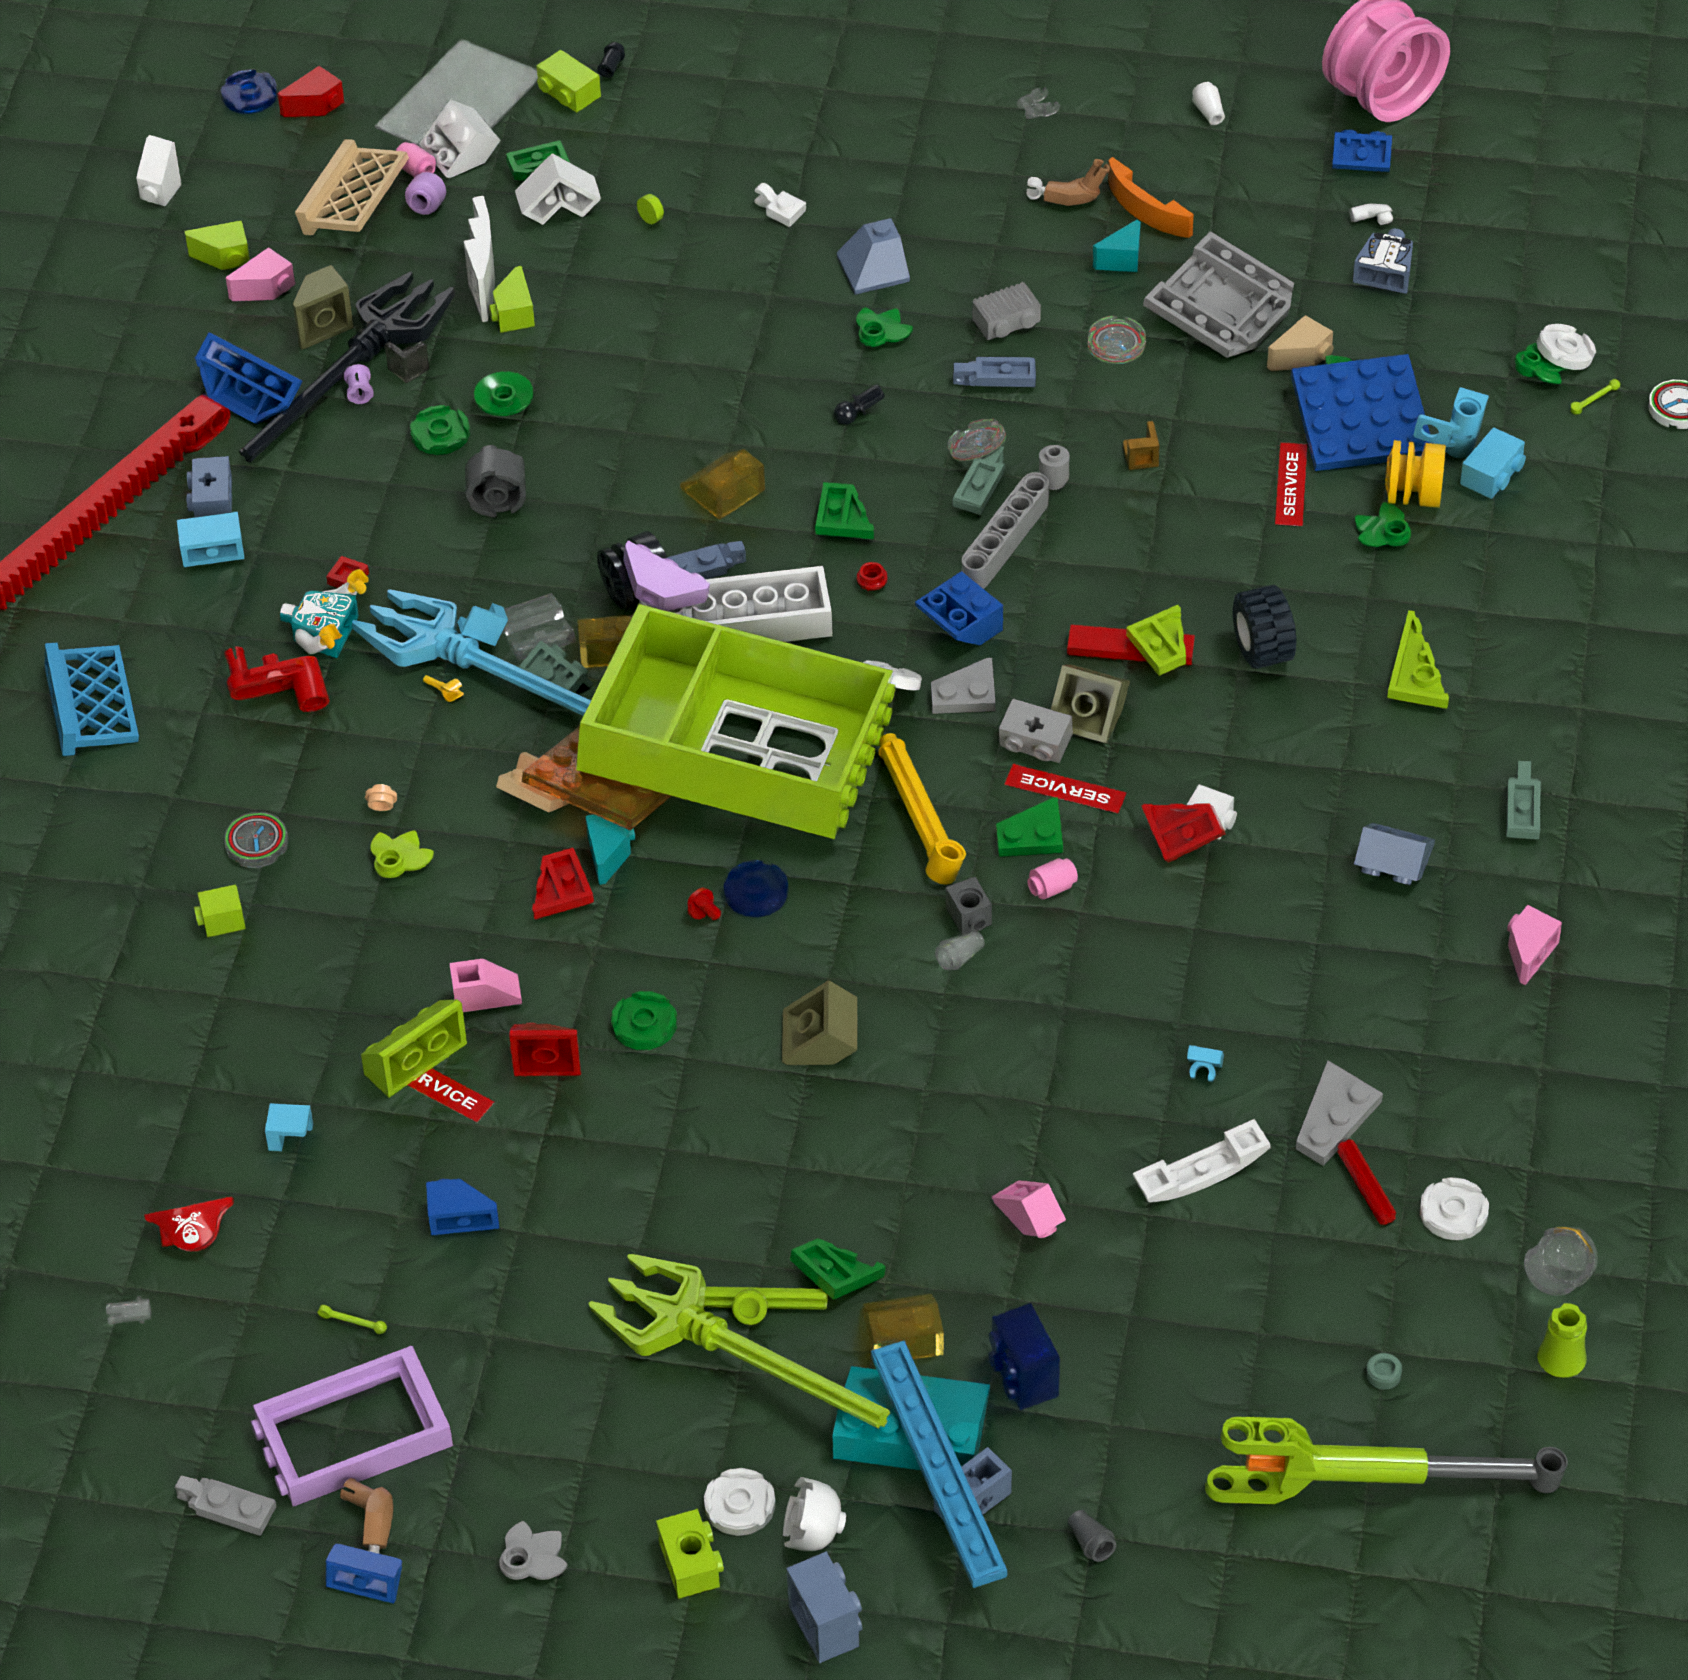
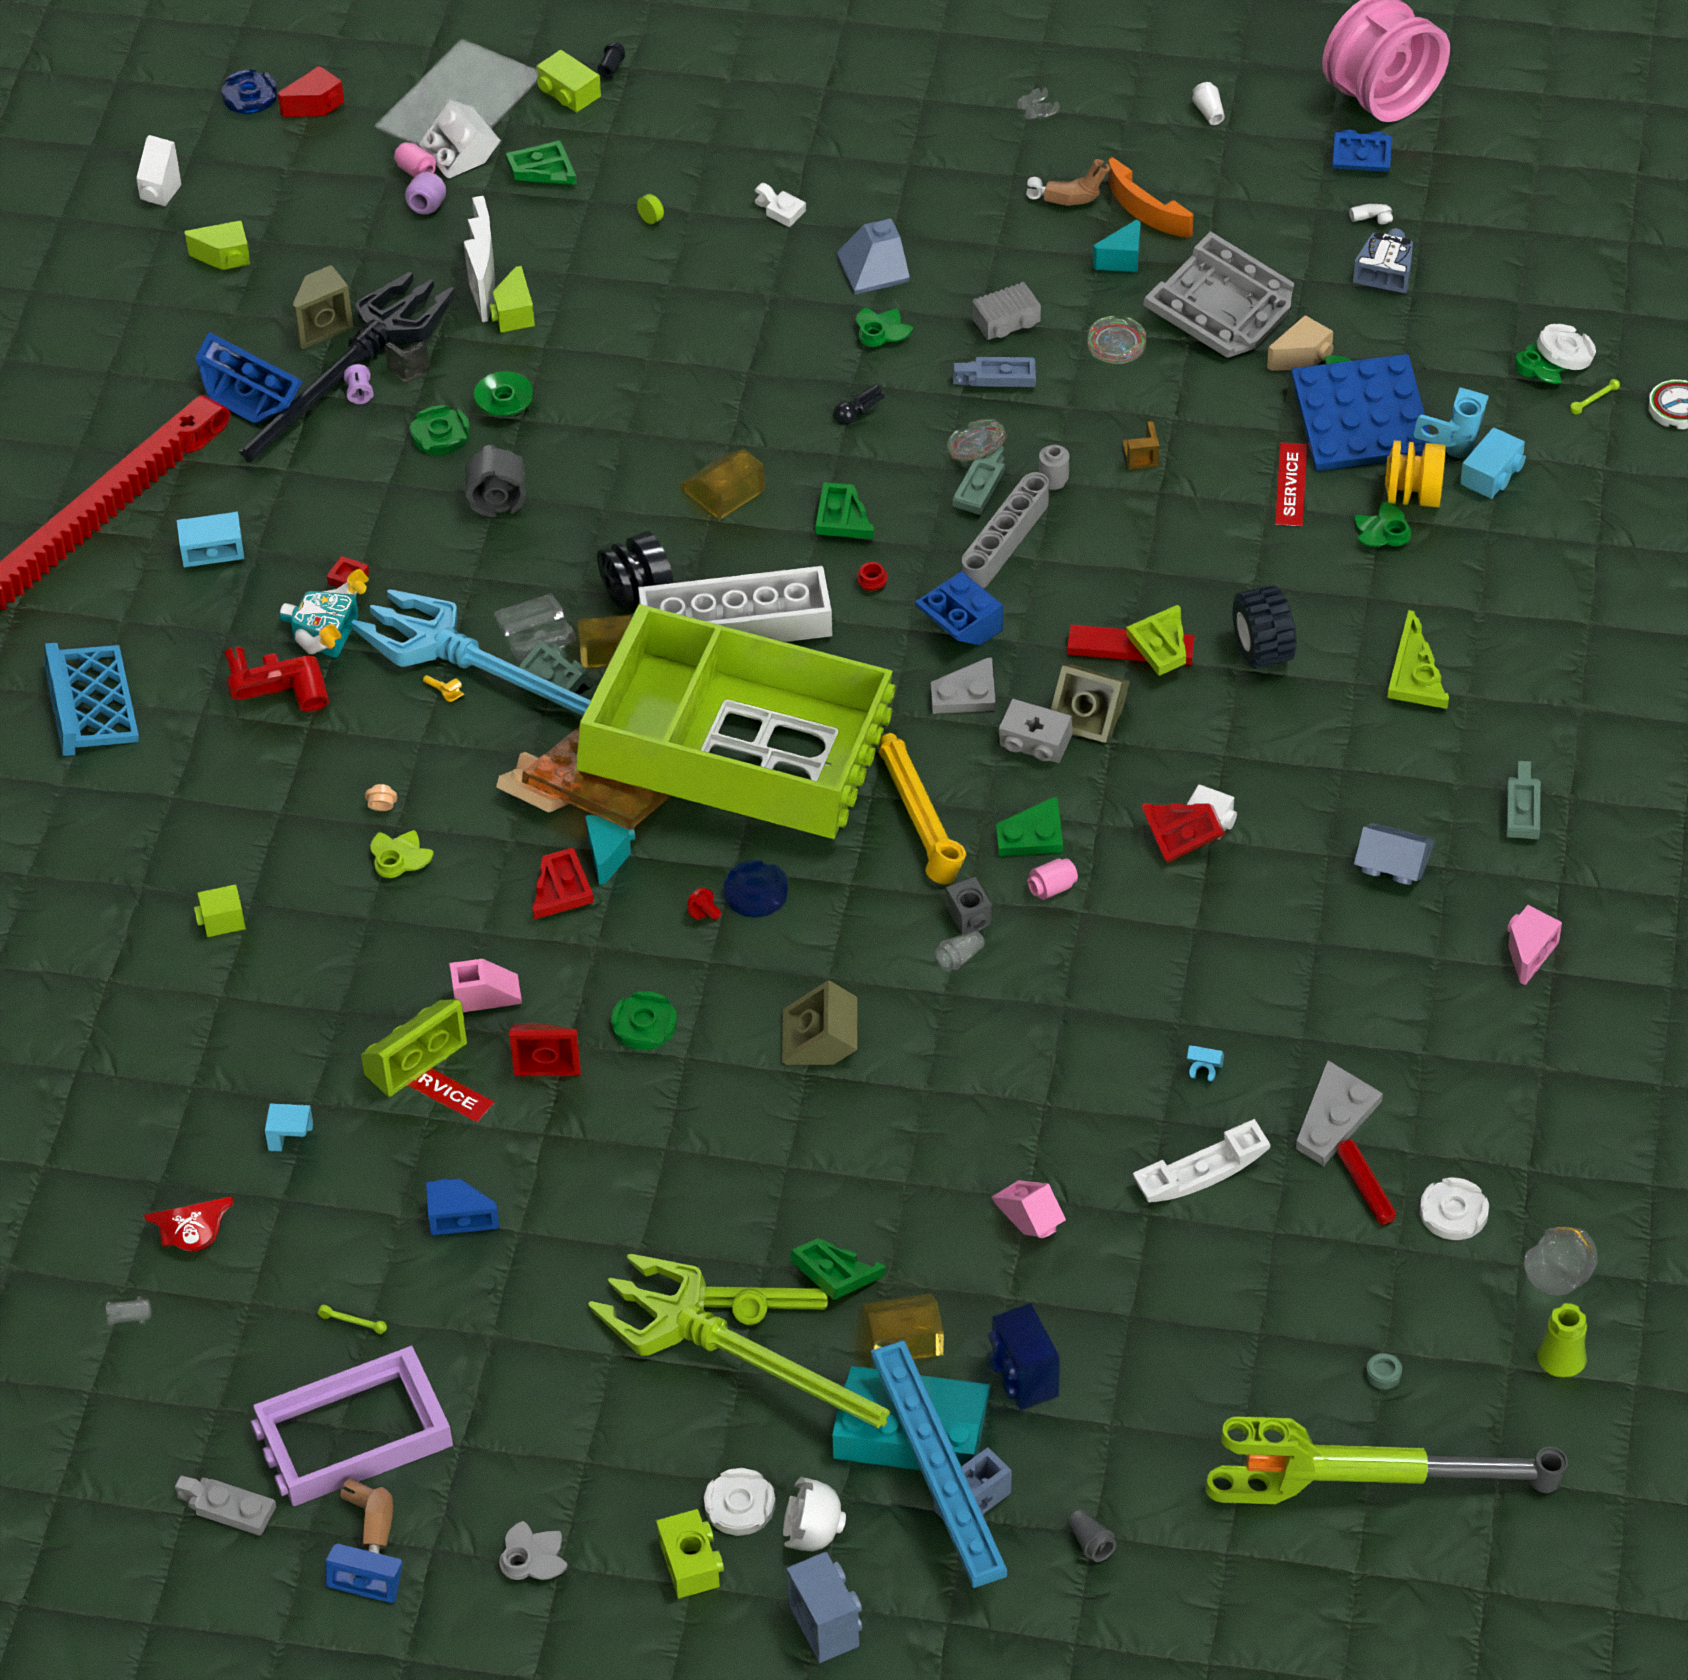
(210, 486): sand blue brick -> none
(256, 839): tile -> none
(261, 278): bright pink slope -> none
(335, 181): tan fence -> none
(484, 624): medium azure panel -> none
(557, 185): white brick -> none
(661, 580): lavender slope -> none
(711, 560): sand blue hinge -> none
(902, 677): white tile -> none
(1065, 788): red sticker -> none

